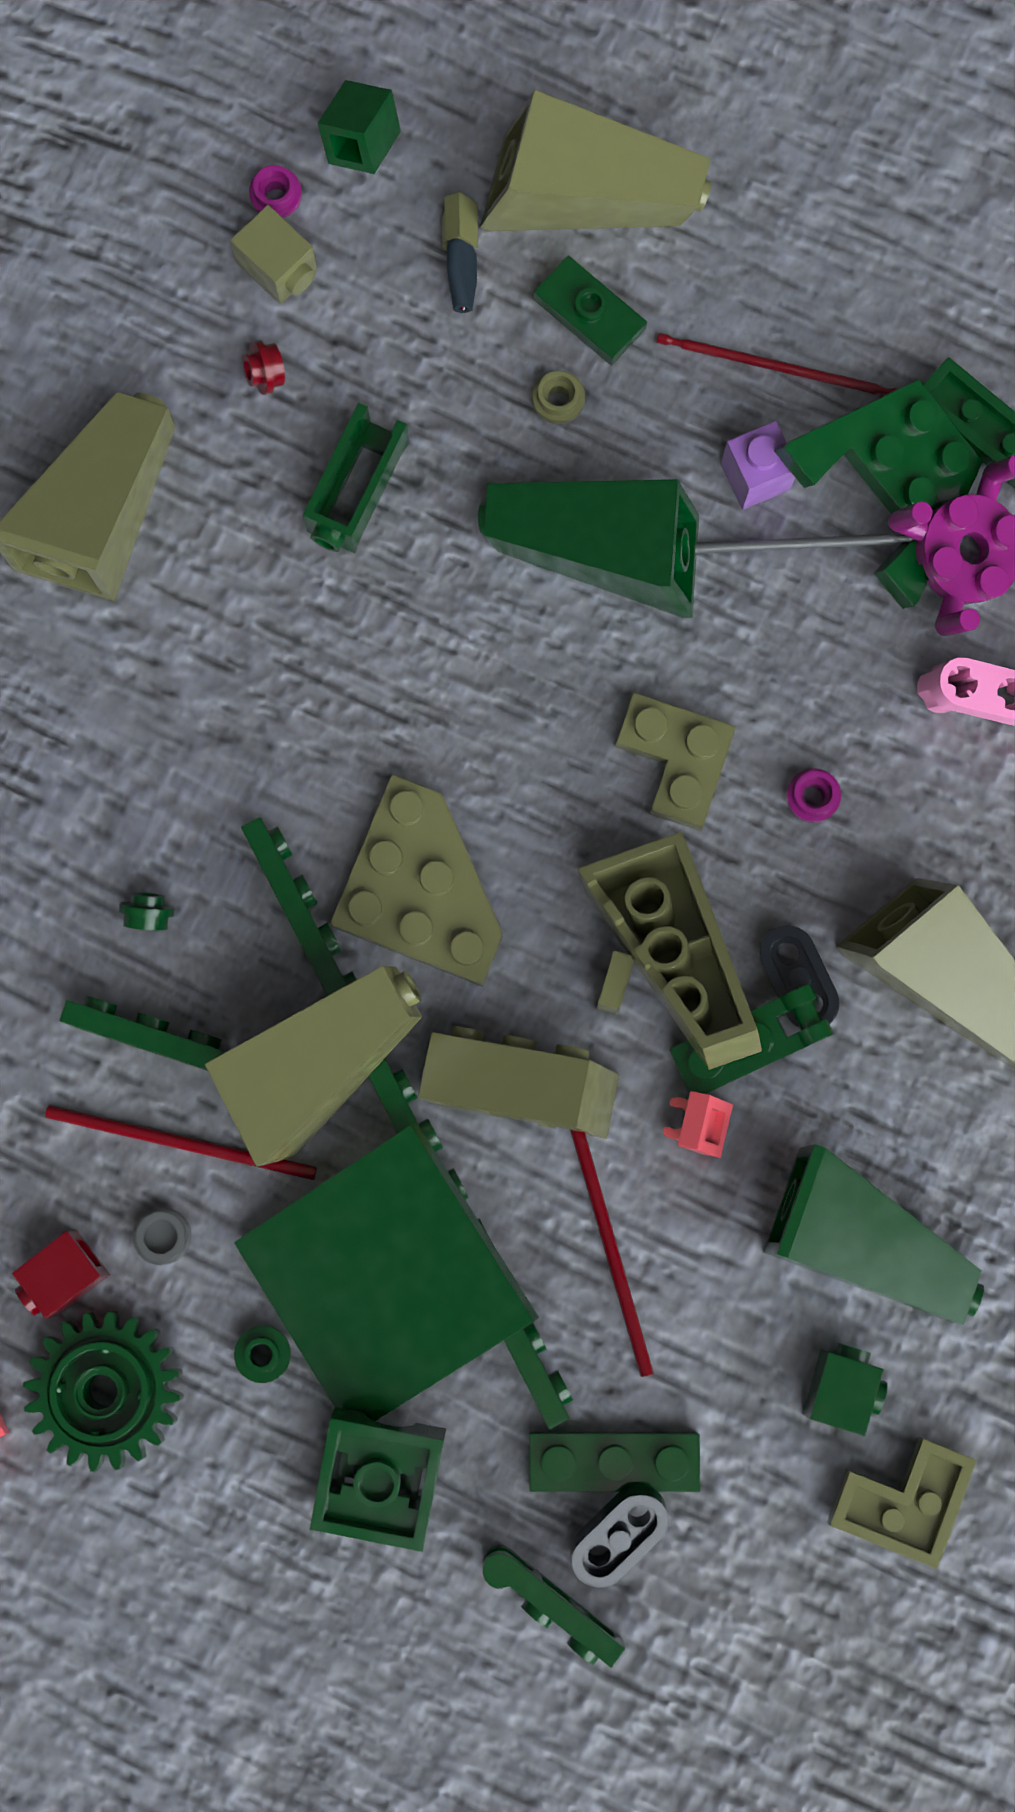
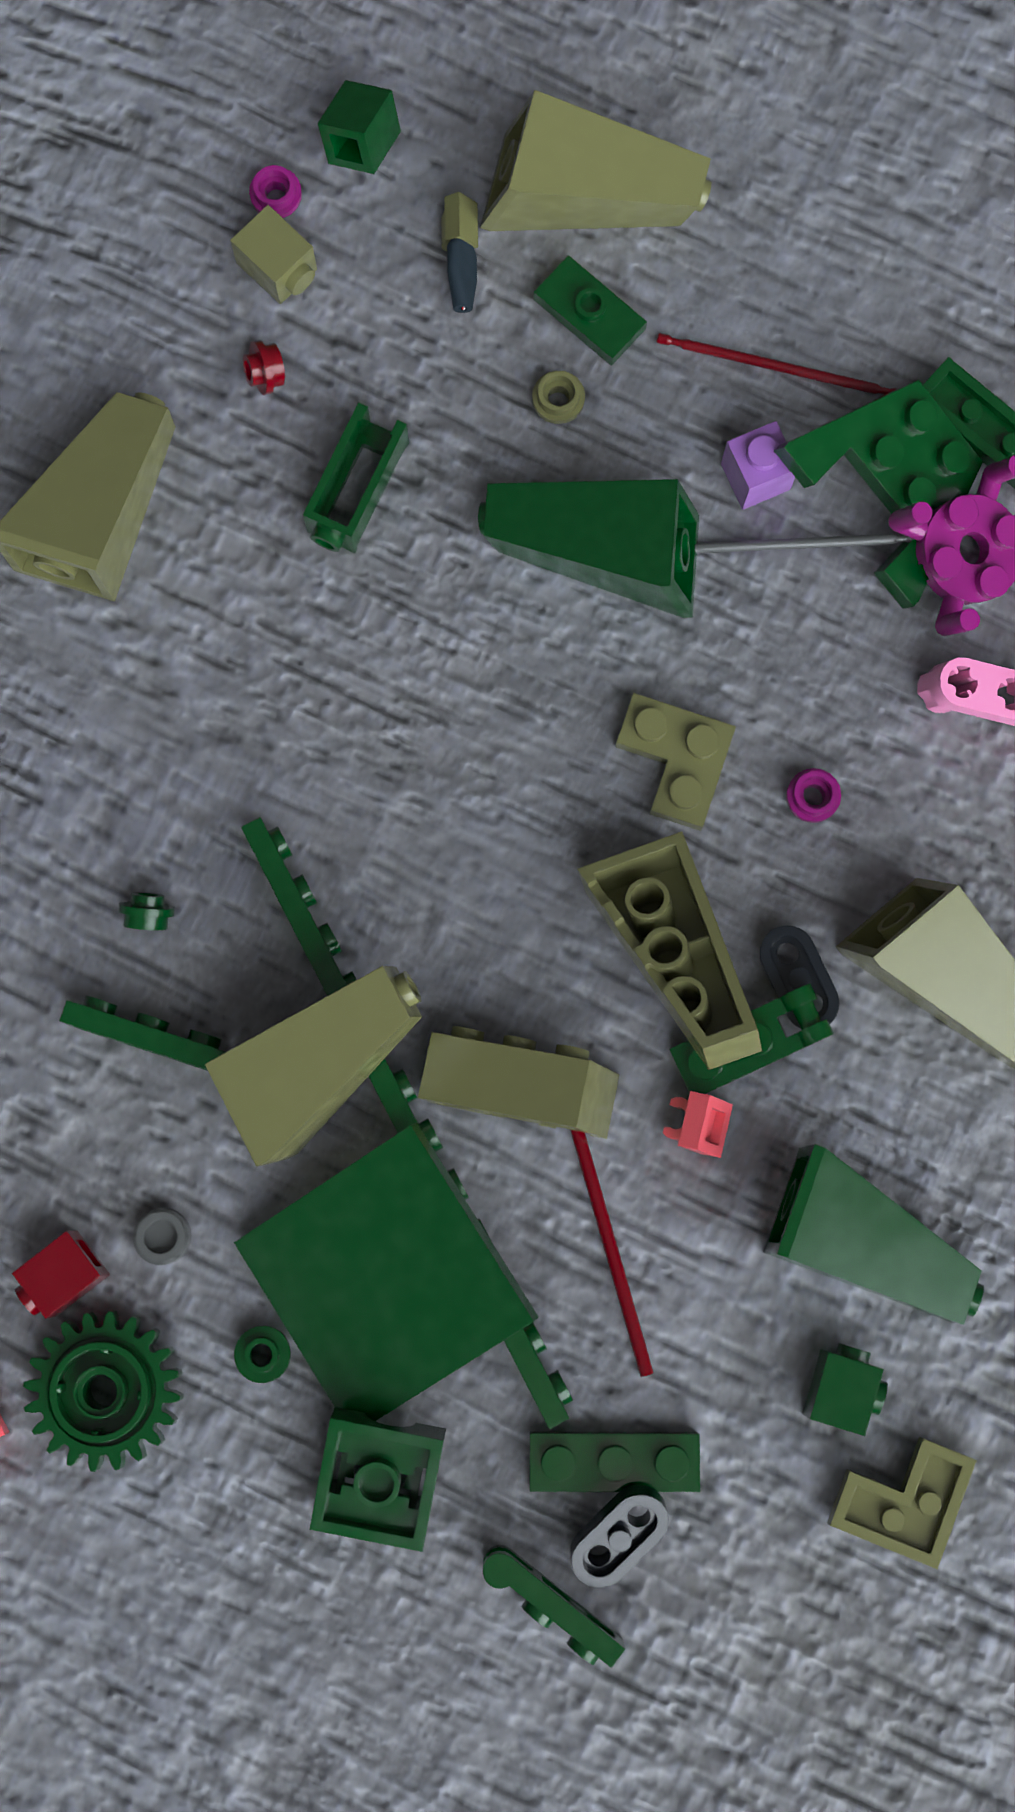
(175, 1141): dark red axle -> none
(419, 888): olive plate -> none
(615, 983): olive tile -> none

